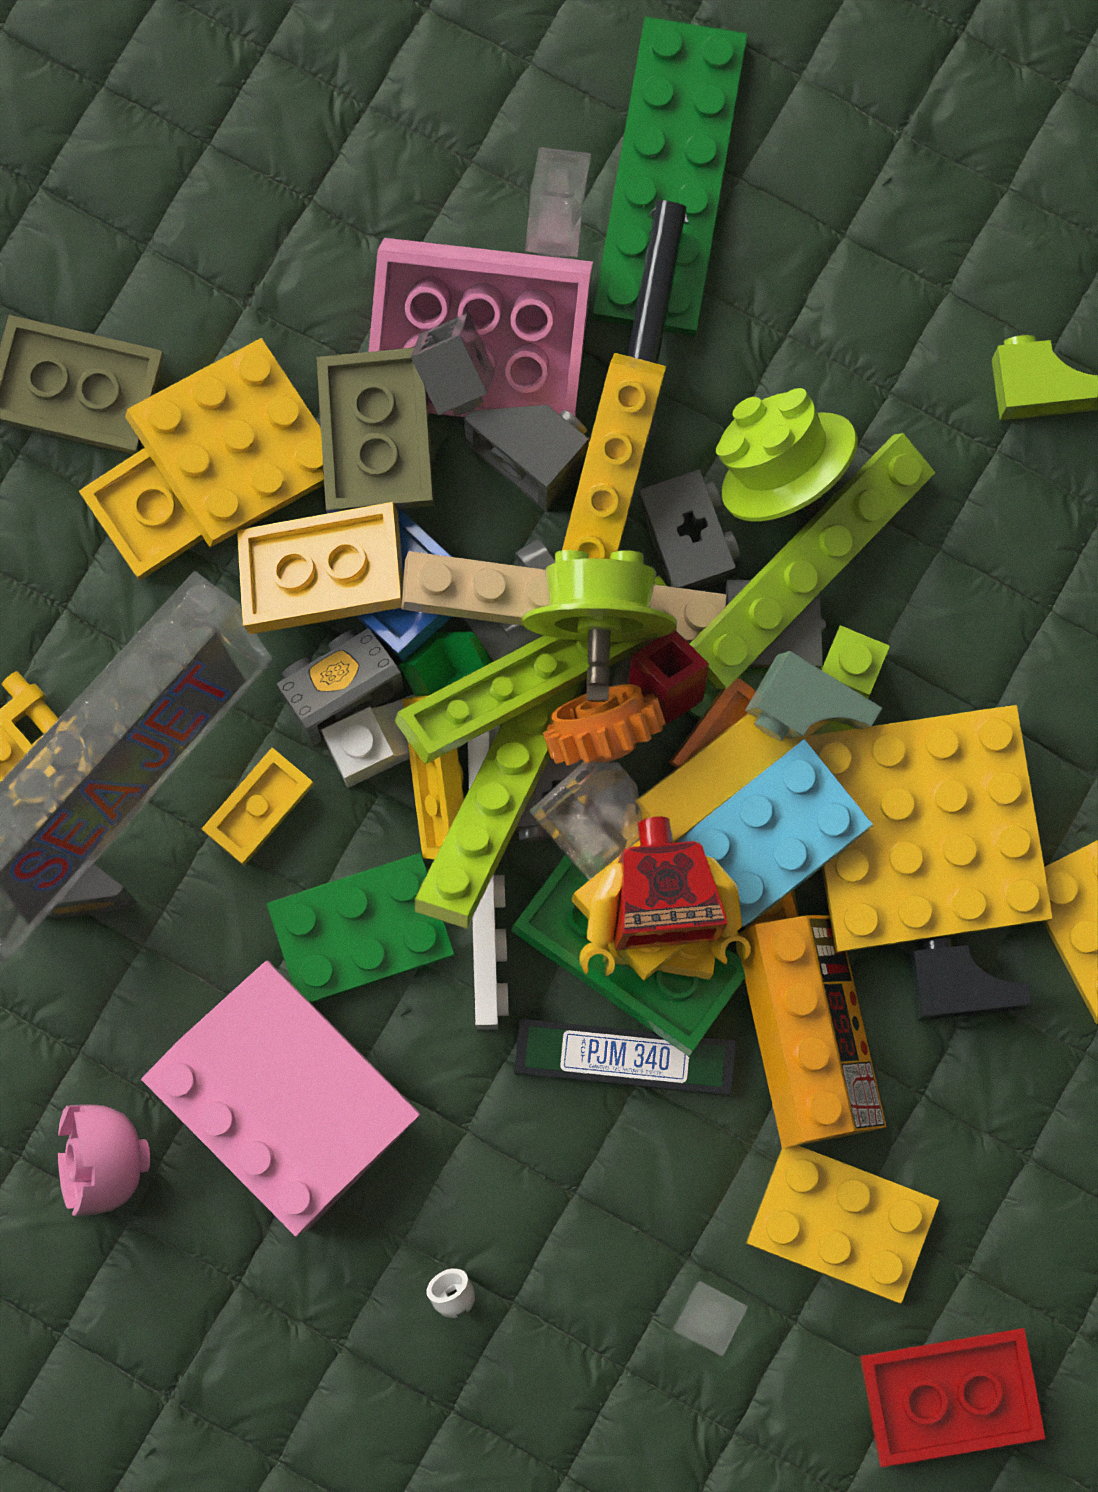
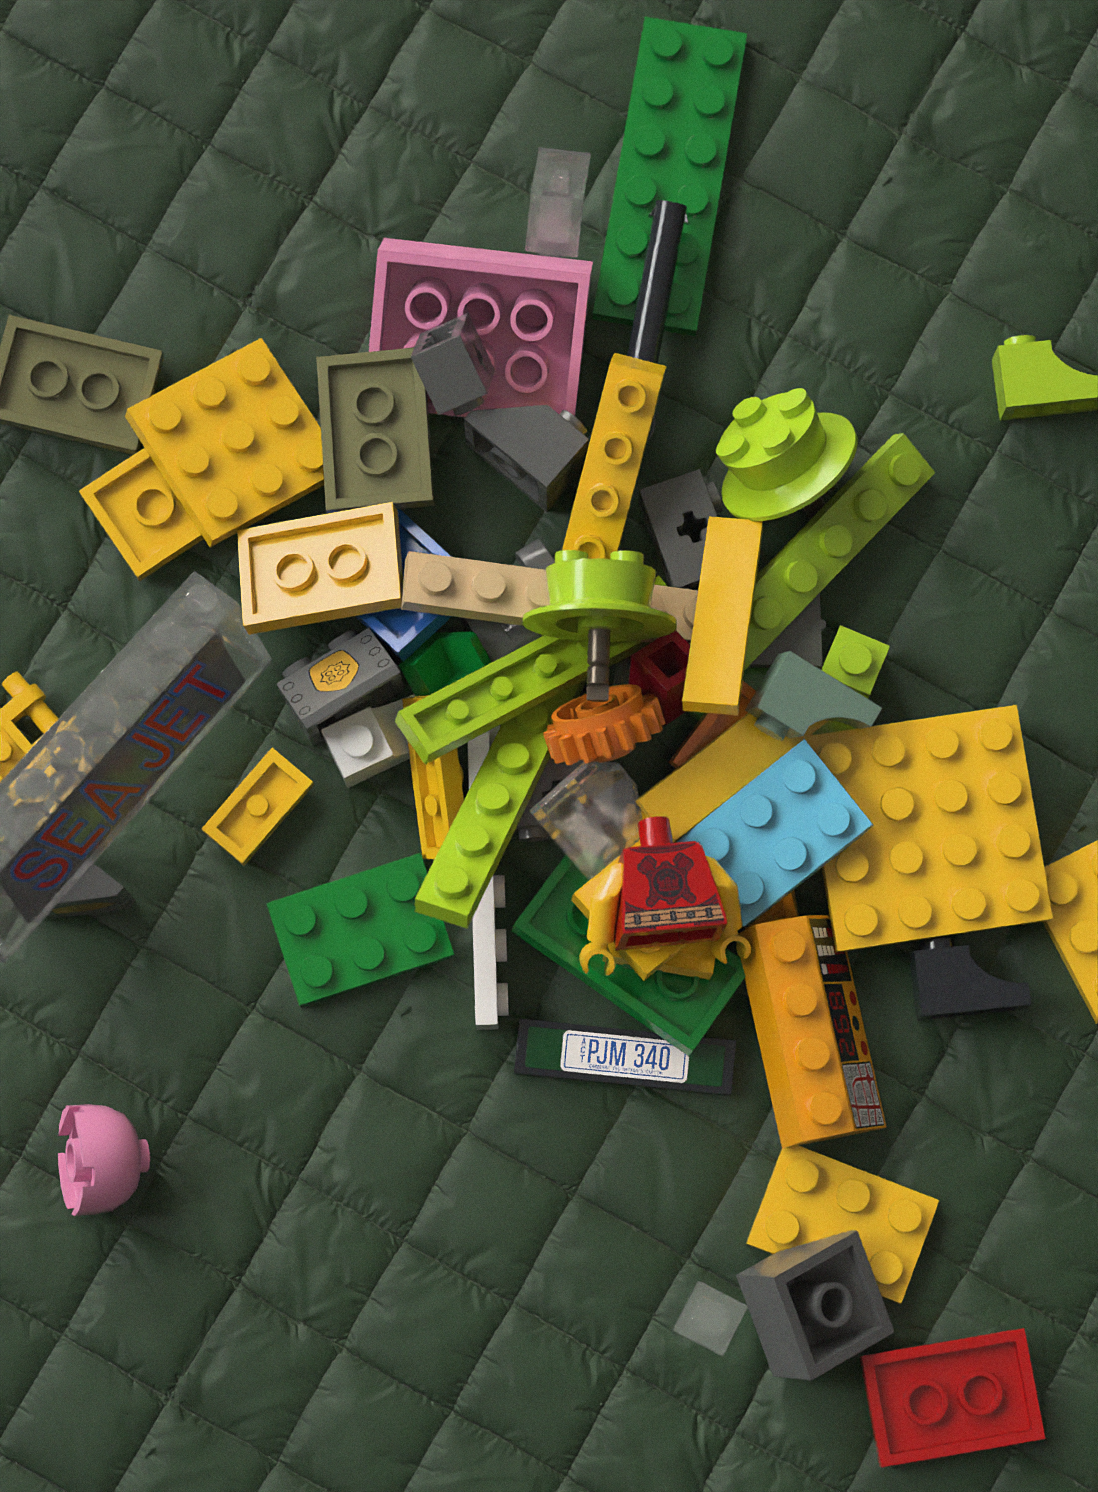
(281, 1098): bright pink slope -> none
(445, 1283): white hinge -> none
(722, 616): none -> yellow tile
(815, 1305): none -> dark grey slope

